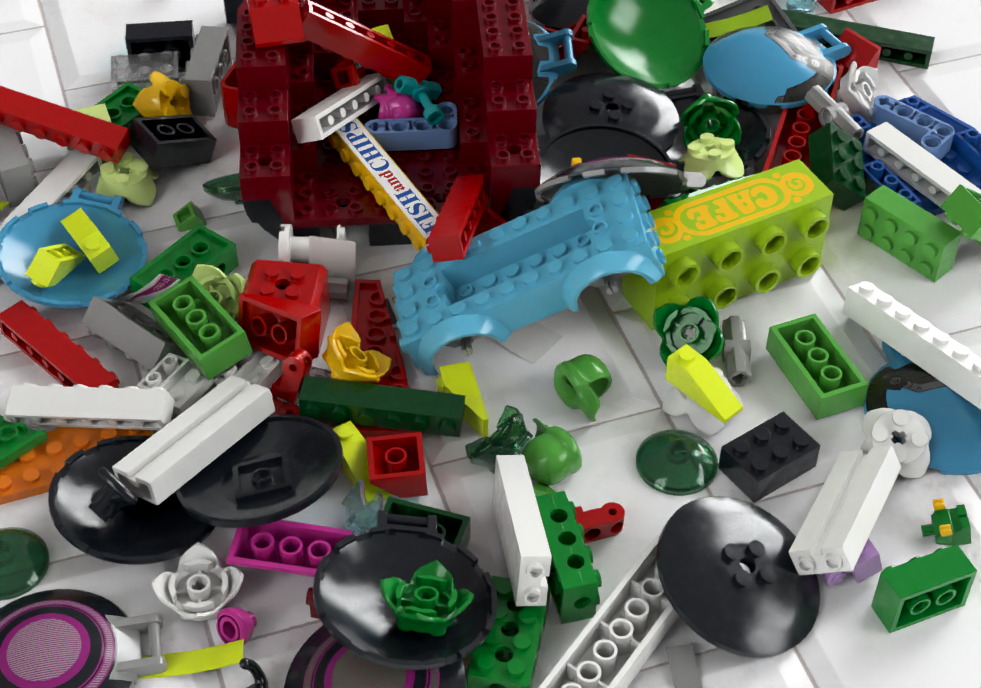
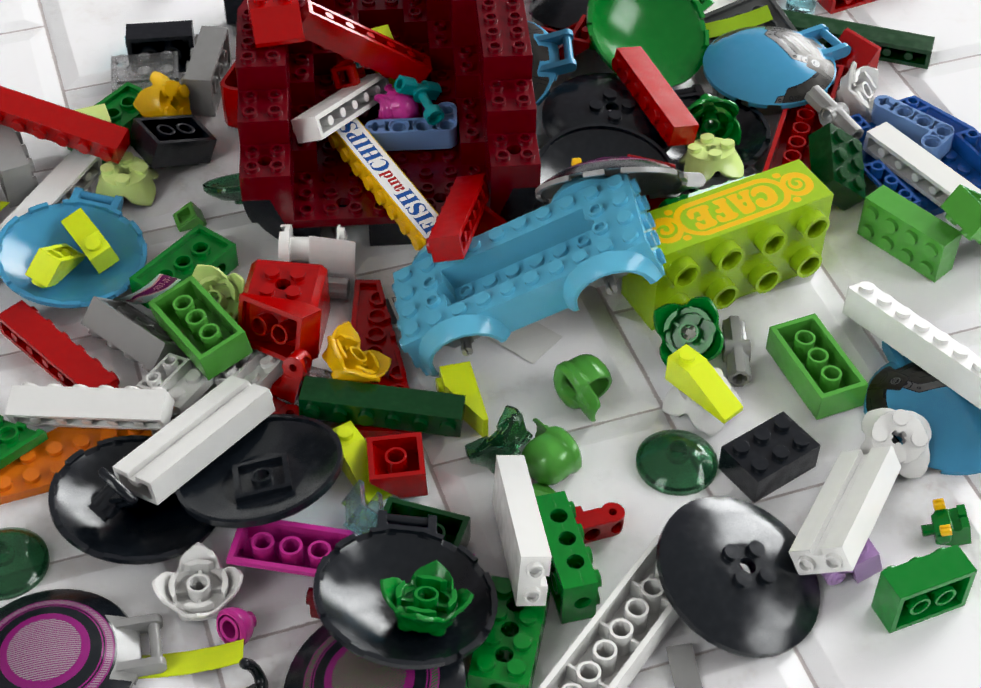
(655, 96): none -> brick

